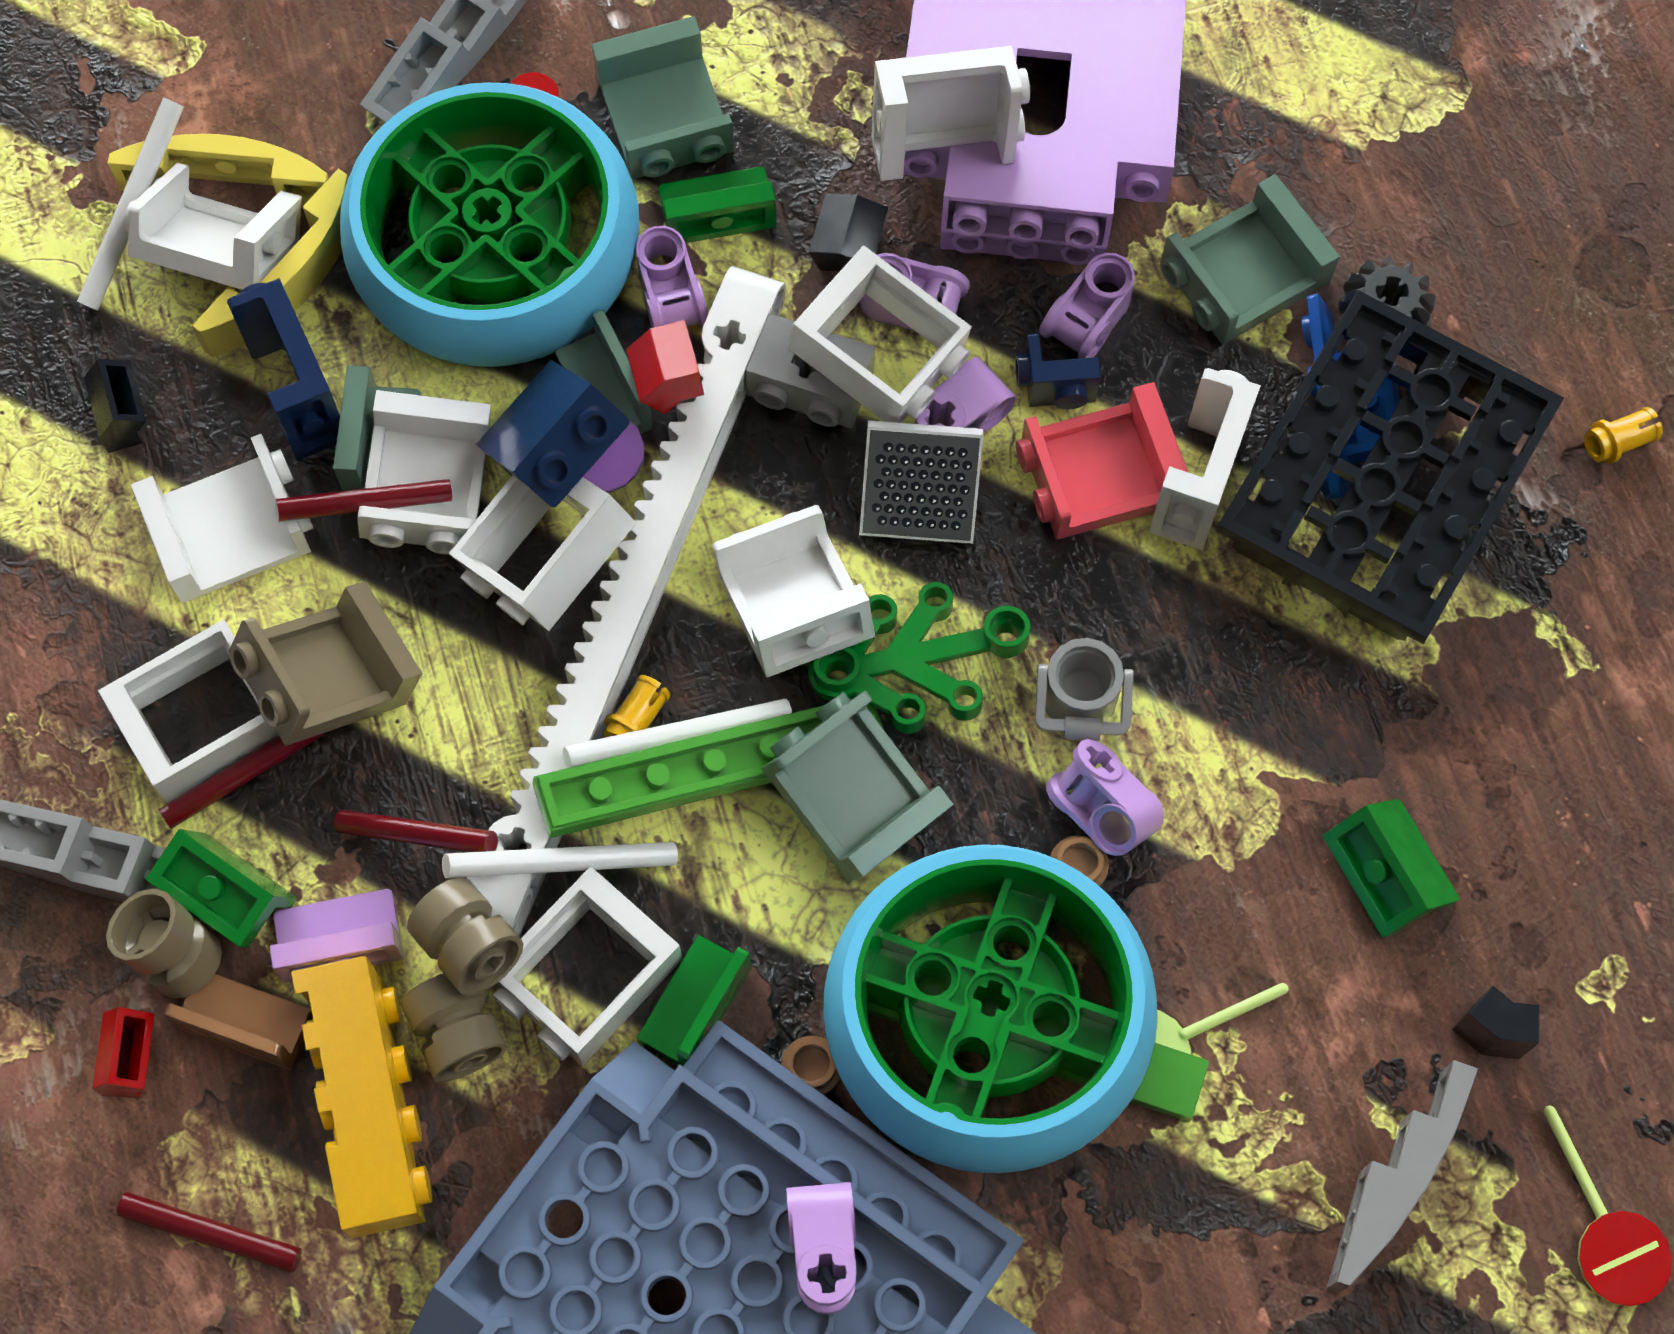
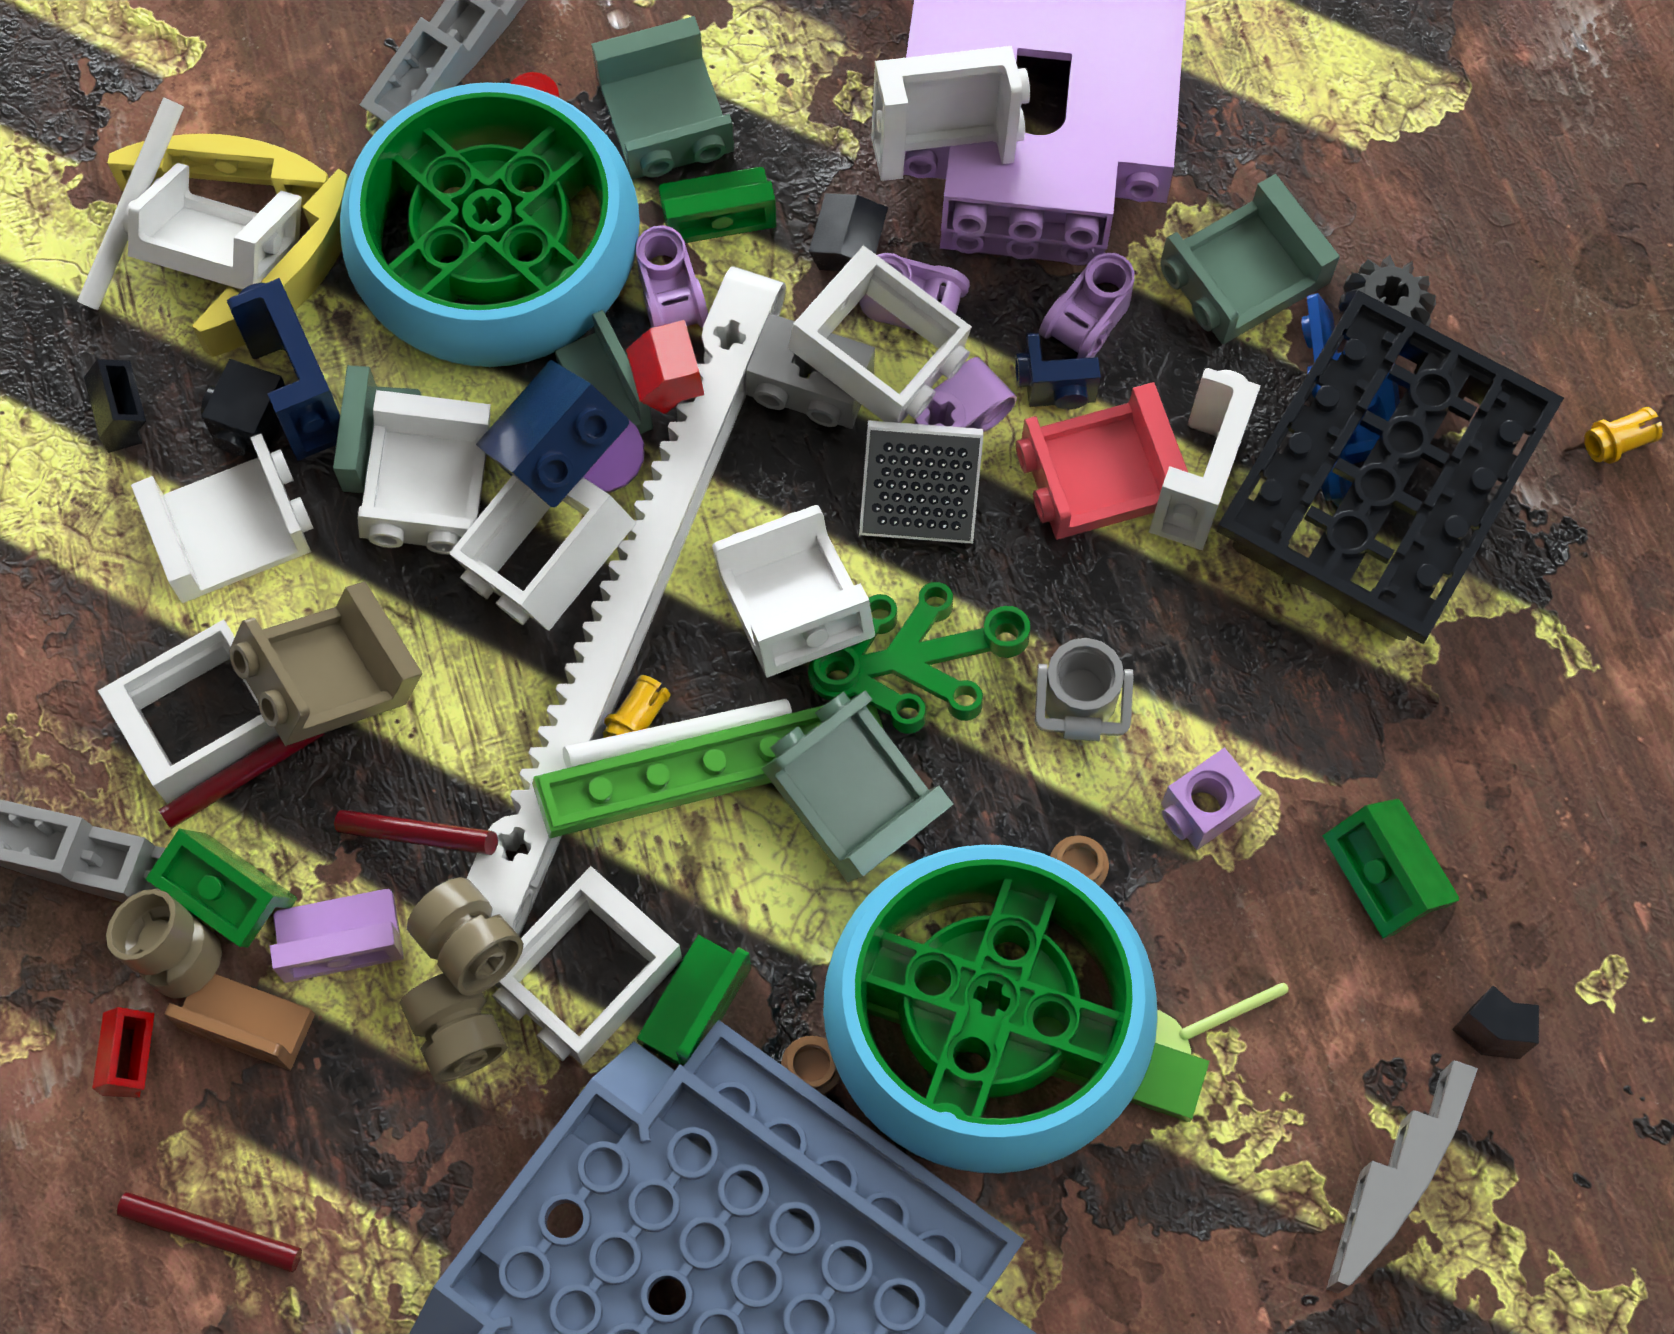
(241, 408): none -> black brick
(349, 501): dark red bar -> none
(364, 1097): yellow wedge -> none
(558, 859): white bar -> none
(823, 1235): lavender piece -> none
(1103, 799): lavender piece -> none
(1220, 778): none -> lavender brick
(1621, 1251): red piece -> none

